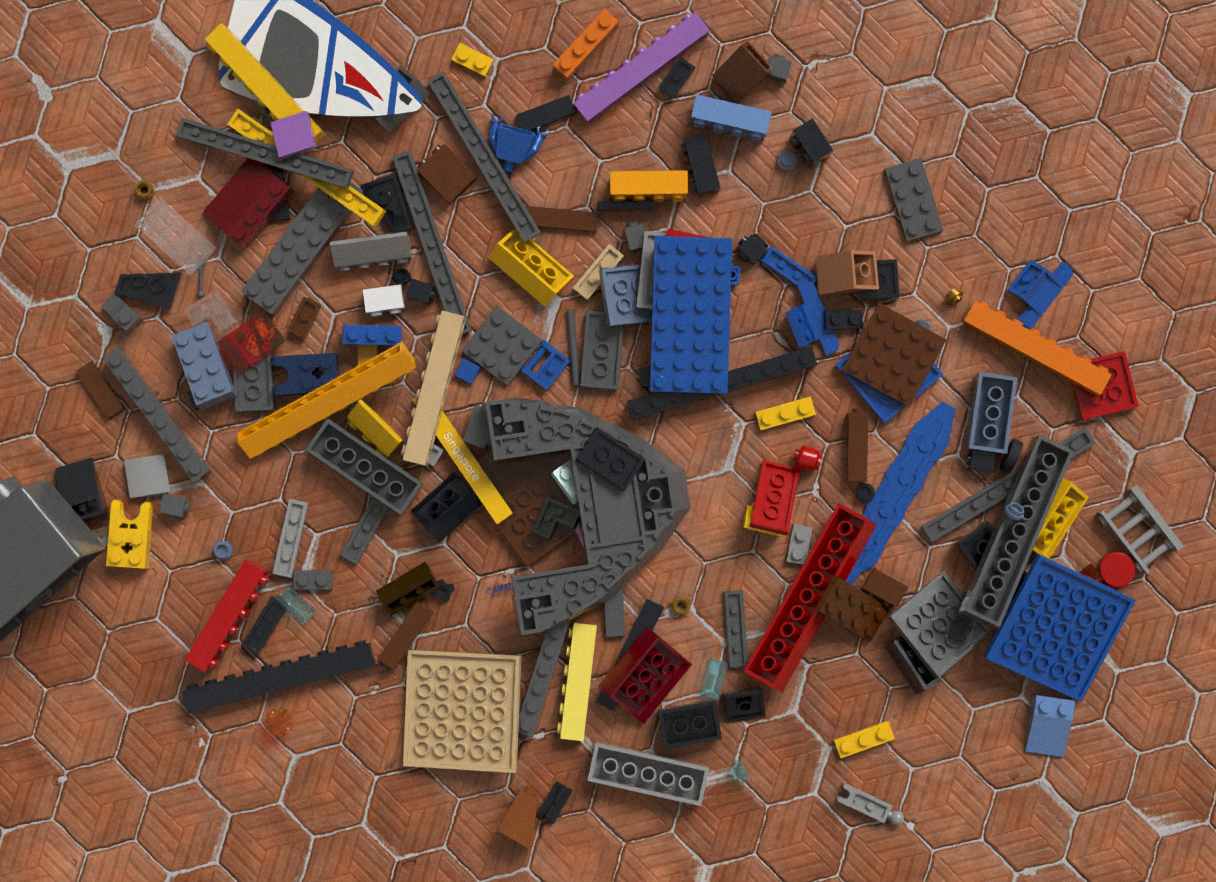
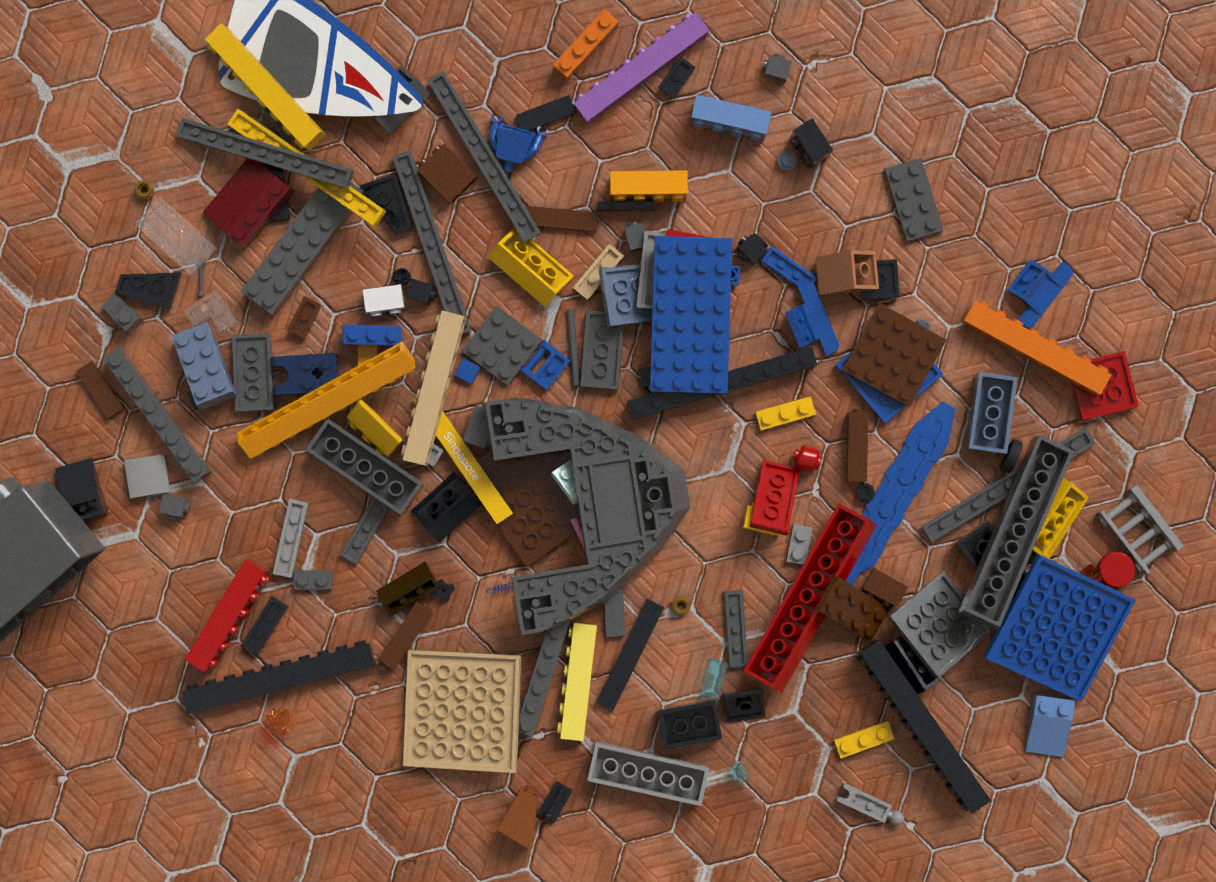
(126, 531): yellow brick -> none
(223, 550): sand blue plate -> none
(251, 341): clear red tile -> none
(293, 135): medium lavender tile -> none
(295, 605): clear light blue tile -> none
(371, 250): light grey slope -> none
(472, 59): yellow plate -> none
(551, 514): pearl dark grey plate -> none
(610, 459): black tile -> none
(645, 675): dark red slope -> none
(701, 164): black brick -> none
(742, 72): reddish brown brick -> none
(843, 319): black plate -> none
(923, 725): none -> black brick
(954, 296): pearl gold plate -> none
(980, 460): black brick -> none
(1014, 511): sand blue plate -> none

